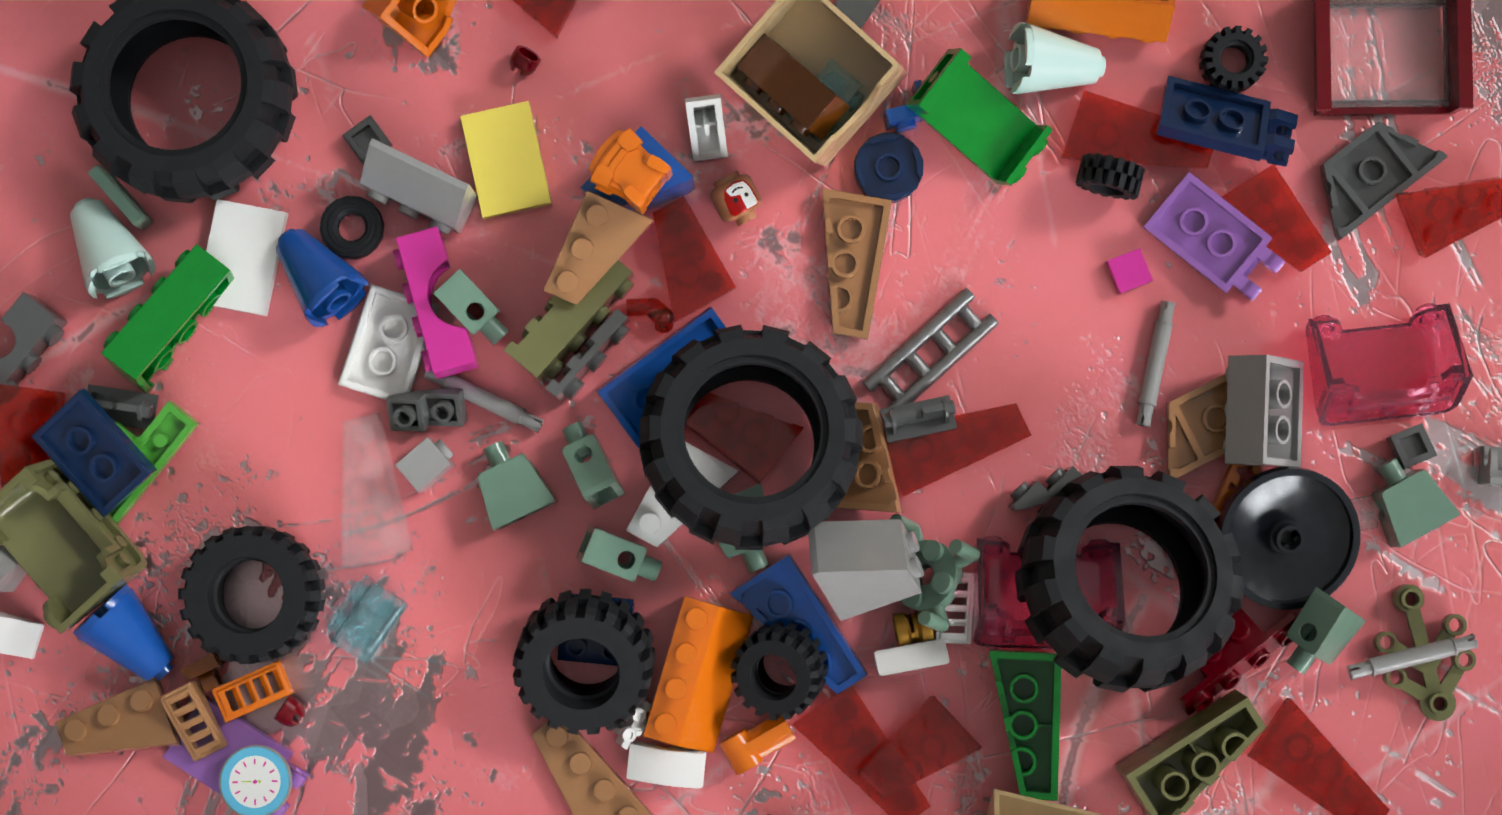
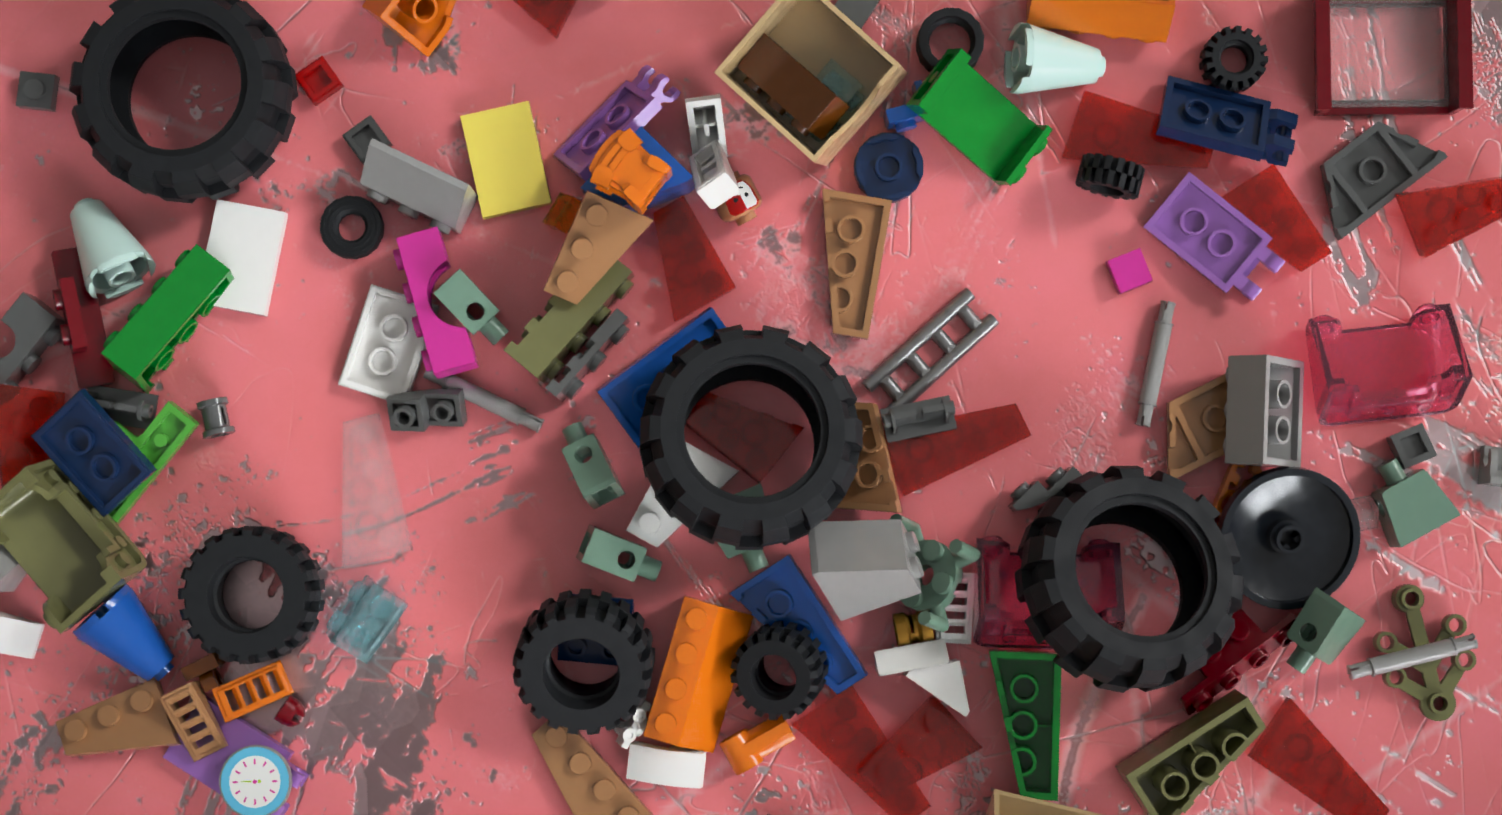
(37, 91): none -> dark grey plate
(83, 321): none -> dark red bracket
(121, 197): sand green tile -> none
(215, 417): none -> dark grey bush
(318, 81): none -> red tile
(319, 277): blue cone -> none
(426, 463): light grey brick -> none
(512, 487): sand green torso -> none
(524, 60): dark red hinge -> none
(562, 213): none -> clear orange tile
(626, 108): none -> medium lavender tile
(654, 309): clear red arm -> none
(713, 175): none -> white slope
(944, 16): none -> black tyre
(945, 683): none -> white slope

